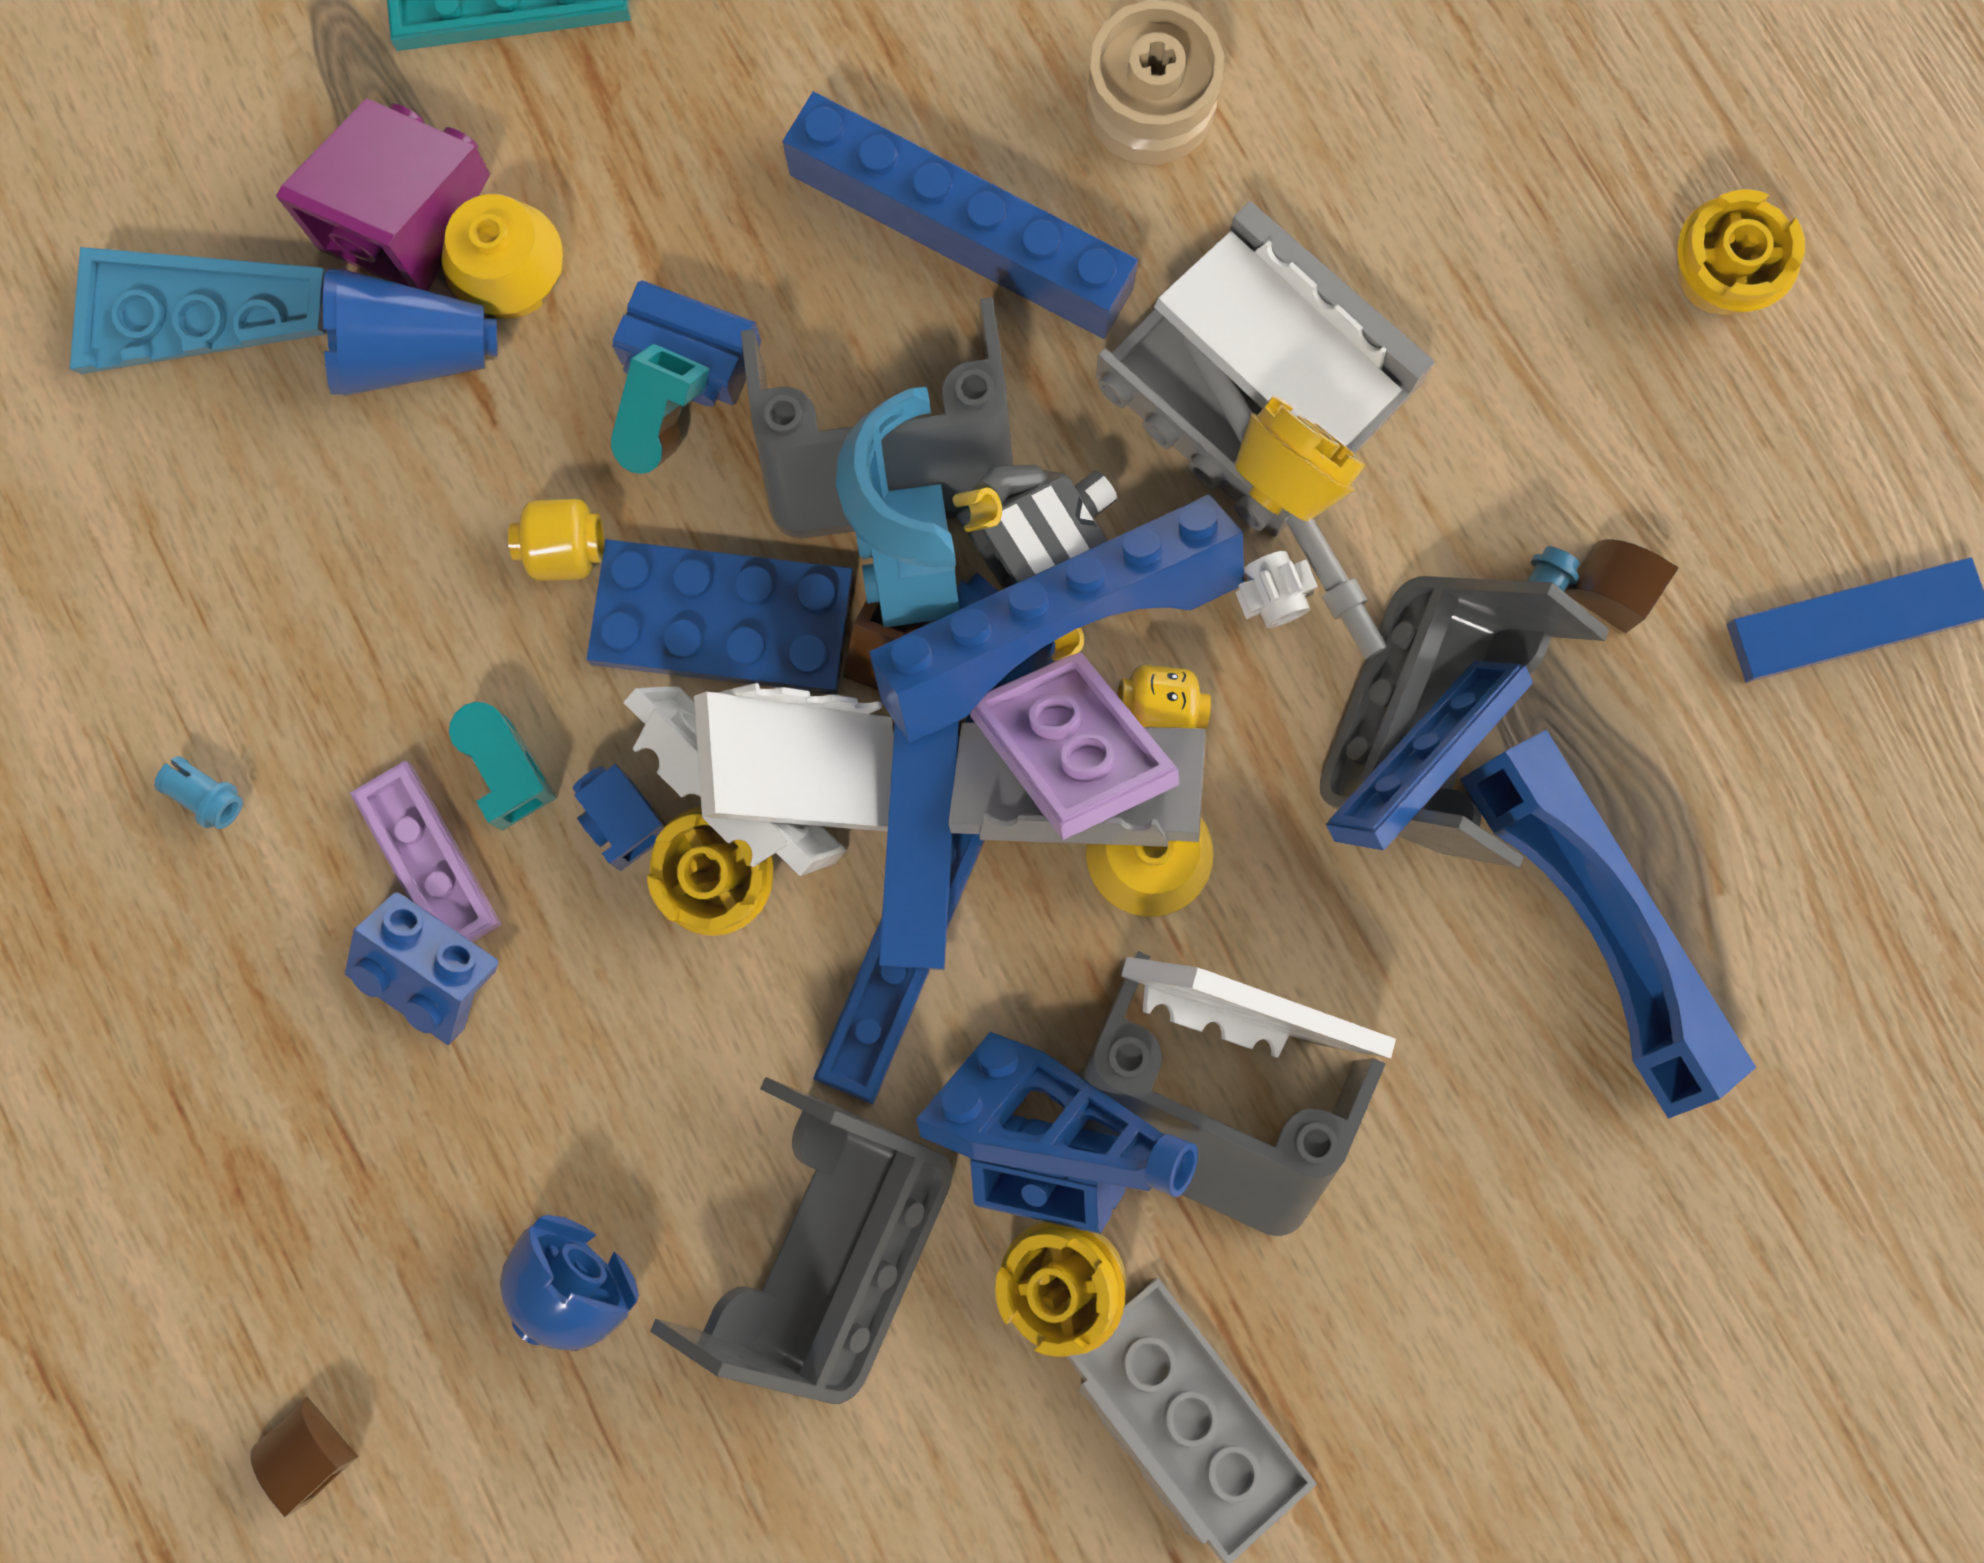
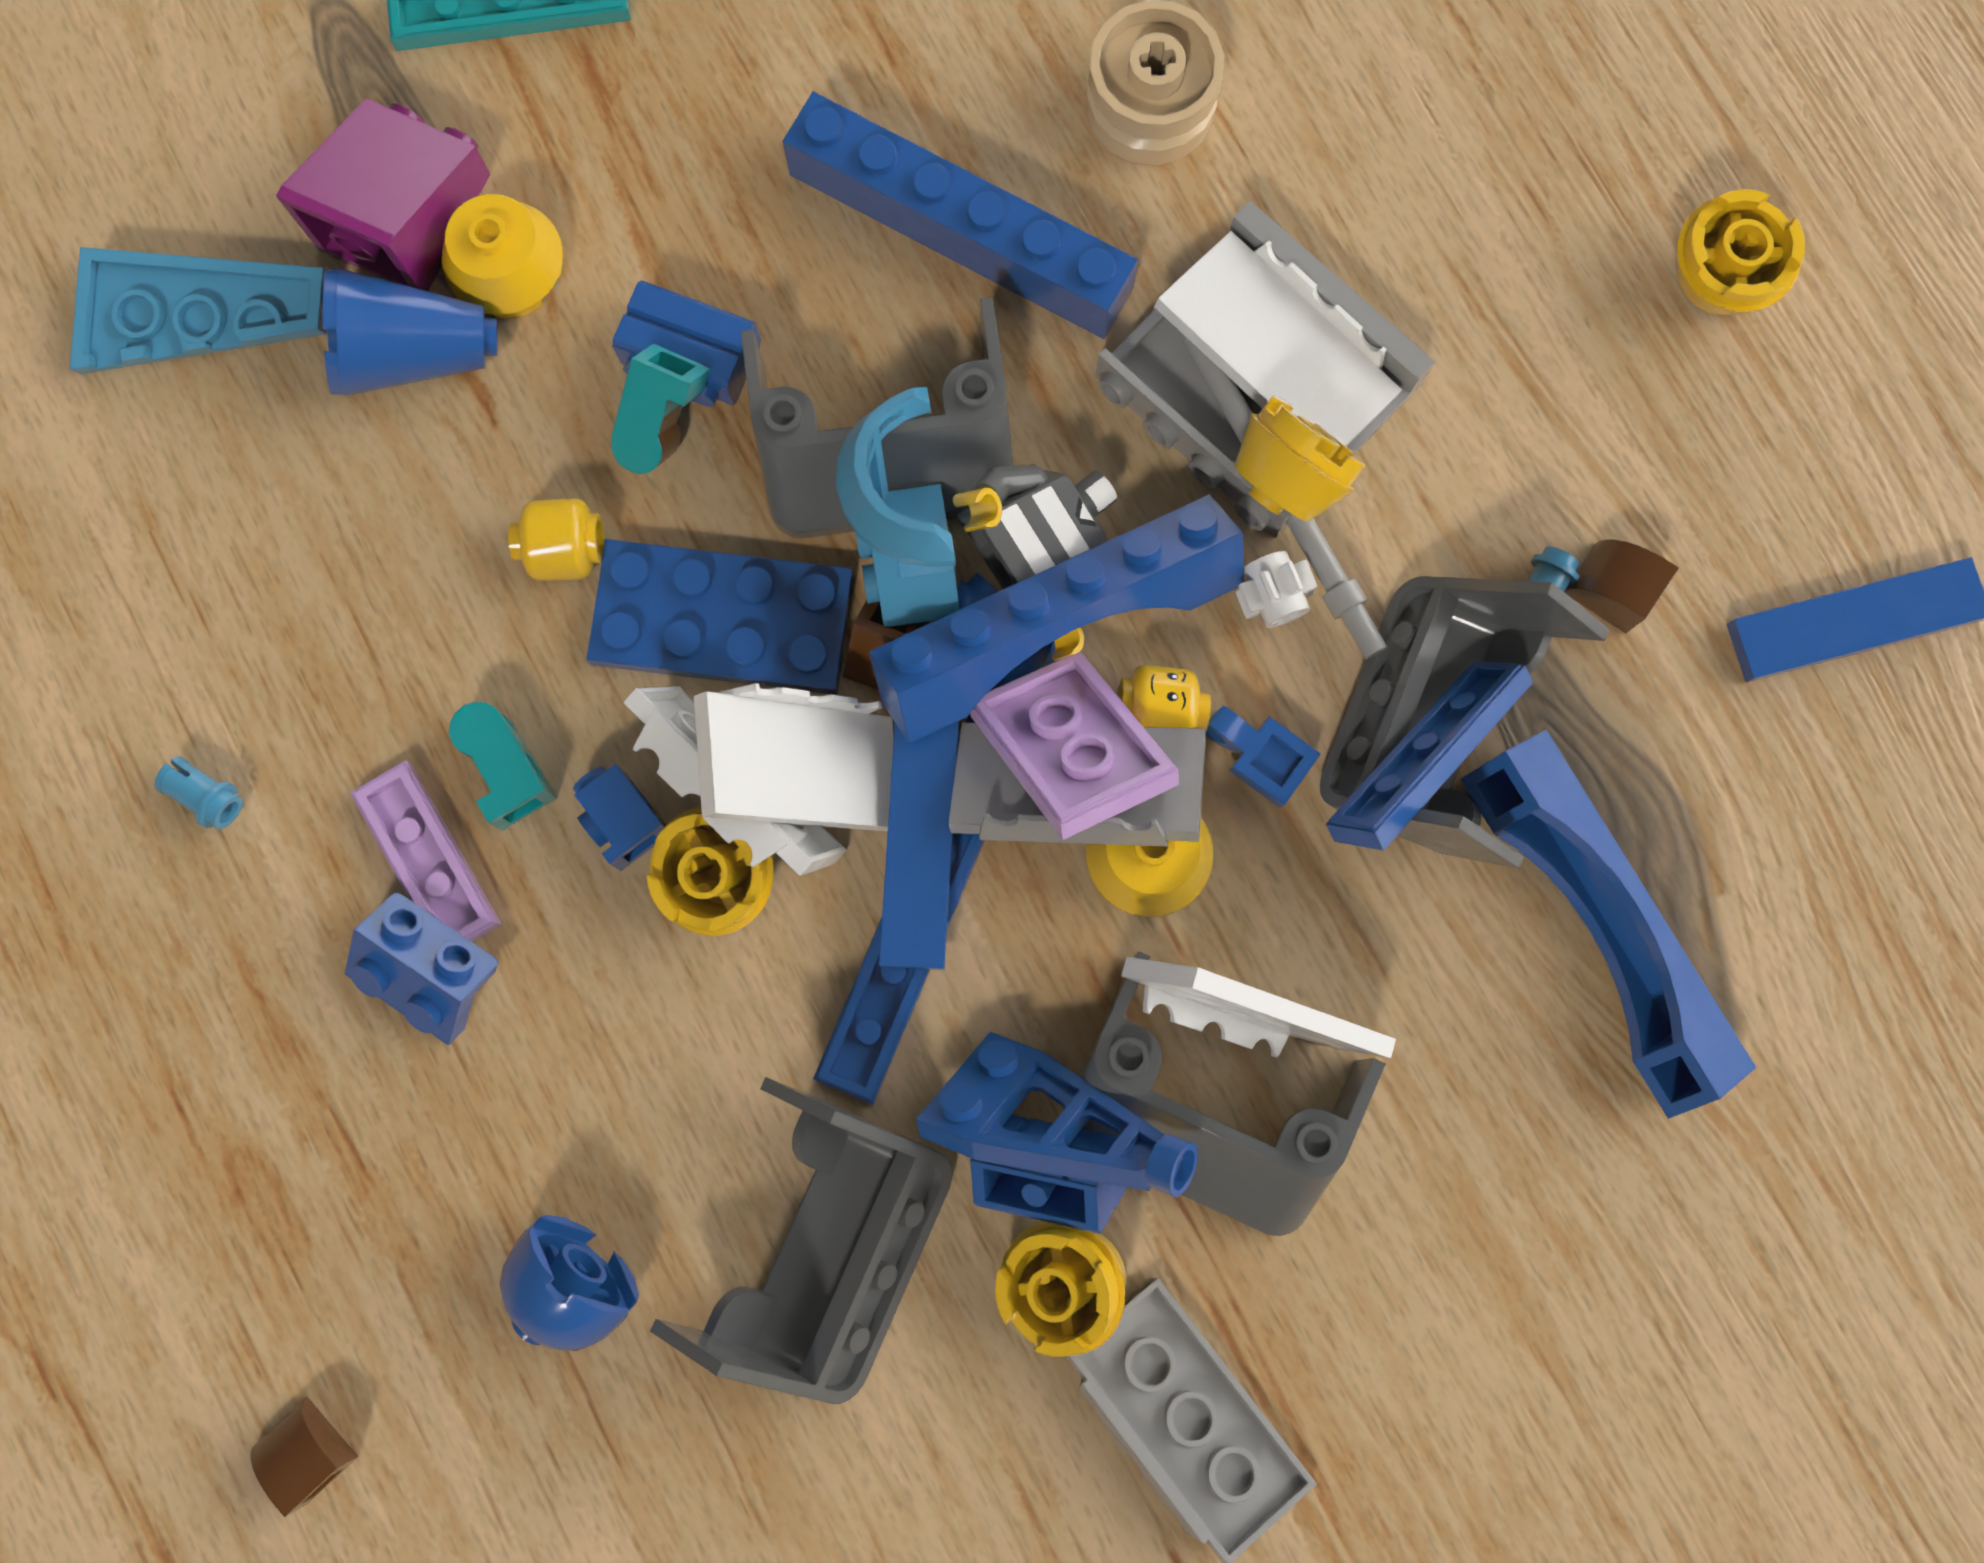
(1268, 759): none -> blue plate

